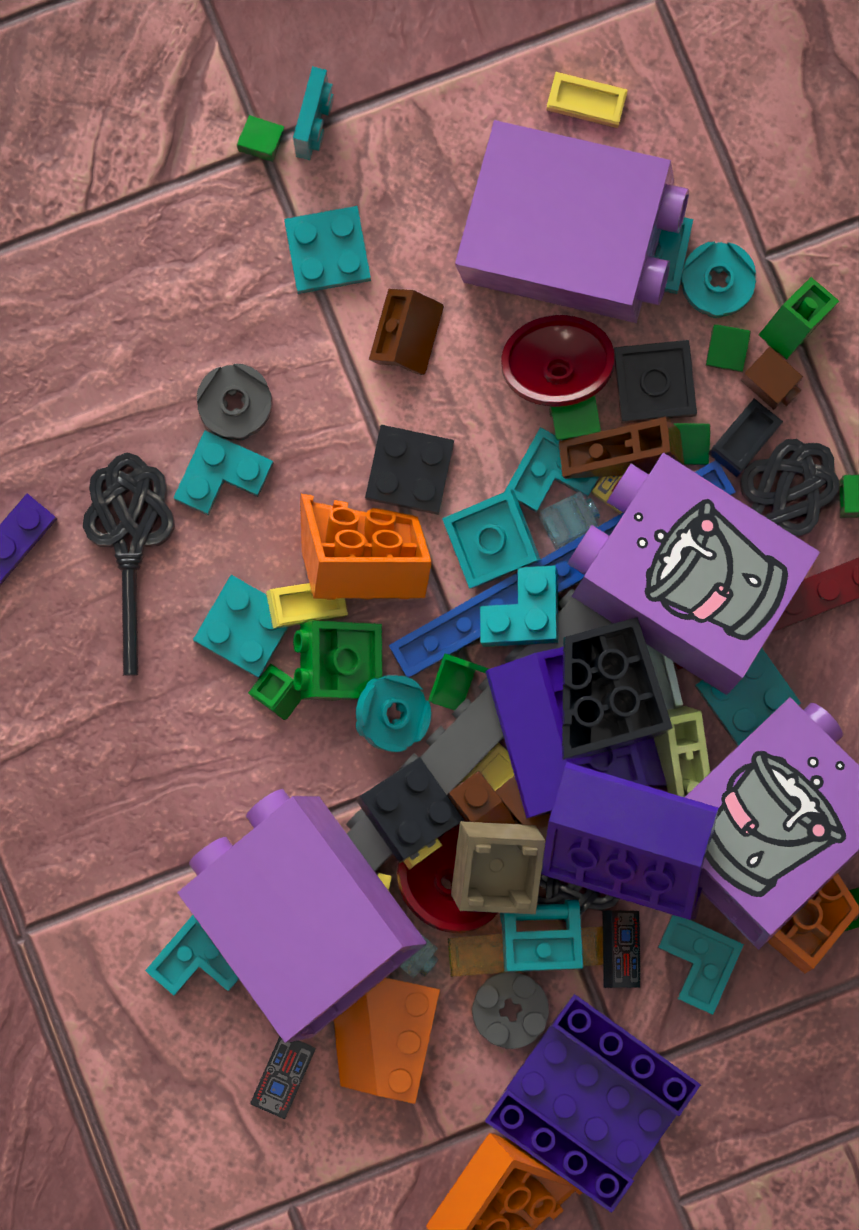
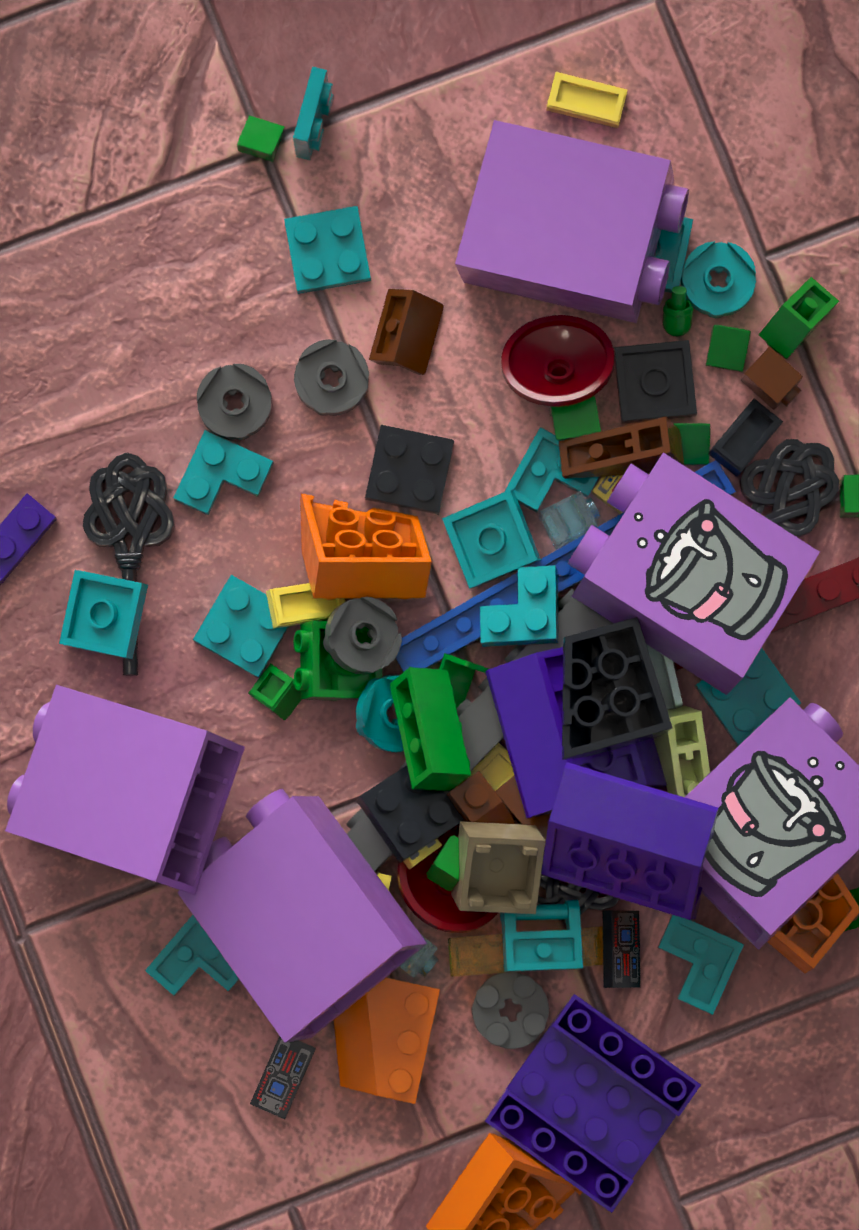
(103, 614): none -> teal plate
(124, 788): none -> medium lavender brick
(339, 357): none -> dark grey plate
(343, 643): none -> dark grey plate
(430, 729): none -> green brick
(446, 865): none -> green slope
(677, 313): none -> green cylinder

